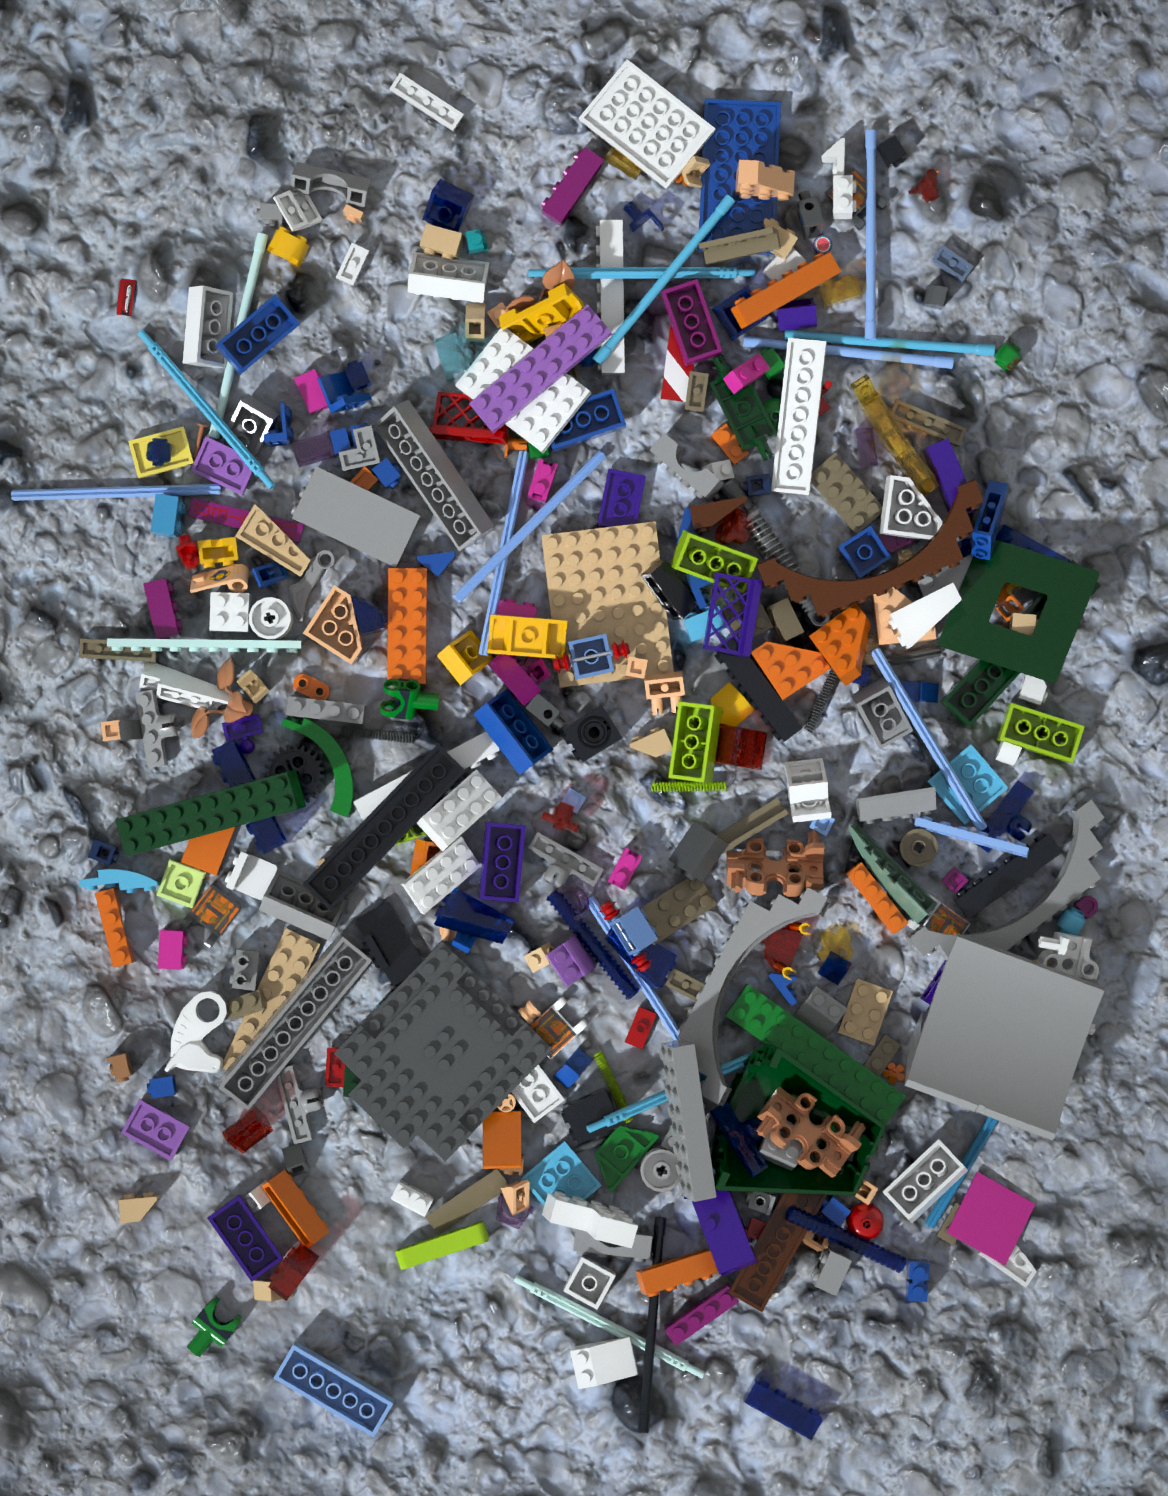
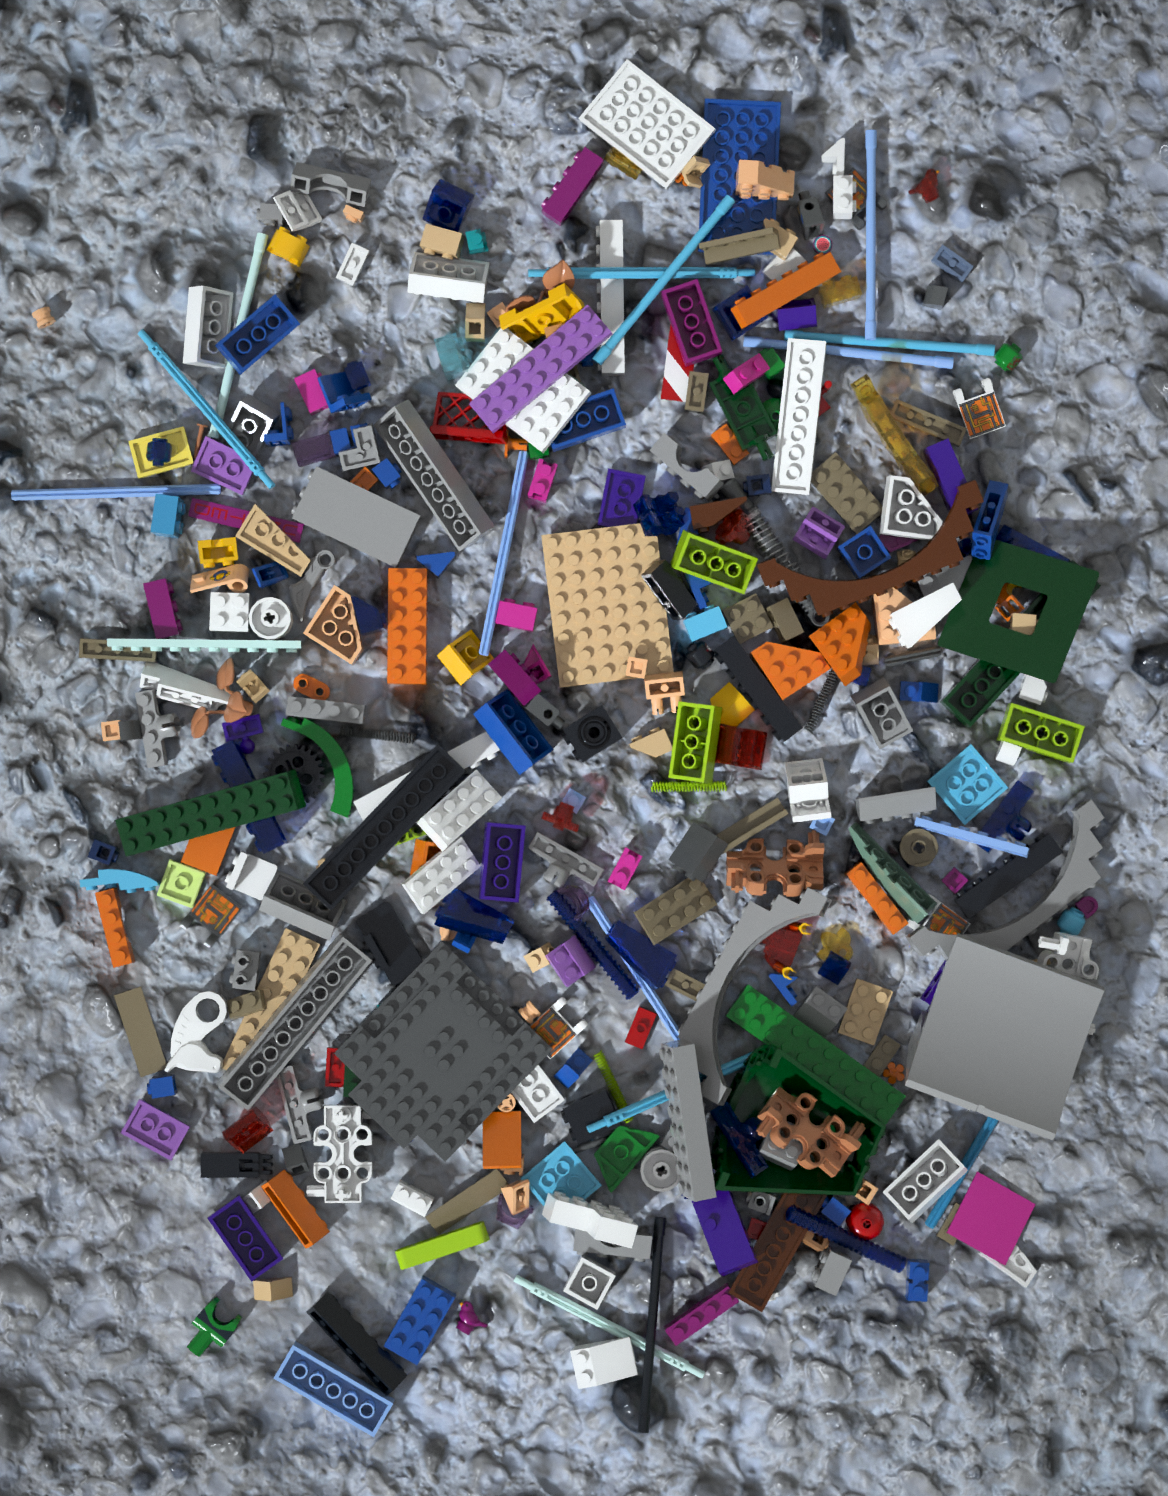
(43, 317): none -> light nougat wheel
(120, 1066): medium nougat brick -> none
(125, 297): sticker -> none
(134, 1208): tan slope -> none
(140, 1031): none -> dark tan sticker
(171, 949): dark pink brick -> none
(188, 552): red hips -> none
(227, 1164): none -> black hinge
(292, 1270): clear red brick -> none
(336, 1188): none -> white gear
(356, 1343): none -> black brick
(407, 699): green connector -> none
(420, 1320): none -> blue brick
(426, 102): white plate -> none
(468, 1318): none -> magenta animal
(526, 529): light blue axle -> none
(526, 636): yellow piece -> none
(590, 656): medium blue brick -> none
(632, 932): medium blue brick -> none
(640, 218): clear blue bracket -> none
(659, 514): none -> clear blue hips
(676, 1272): orange brick -> none
(700, 655): none -> black head
(748, 620): dark purple fence -> none
(783, 1409): clear blue brick -> none
(818, 532): none -> medium lavender brick
(865, 448): clear purple brick -> none
(892, 152): black brick -> none
(928, 739): light blue axle -> none
(981, 412): none -> flag

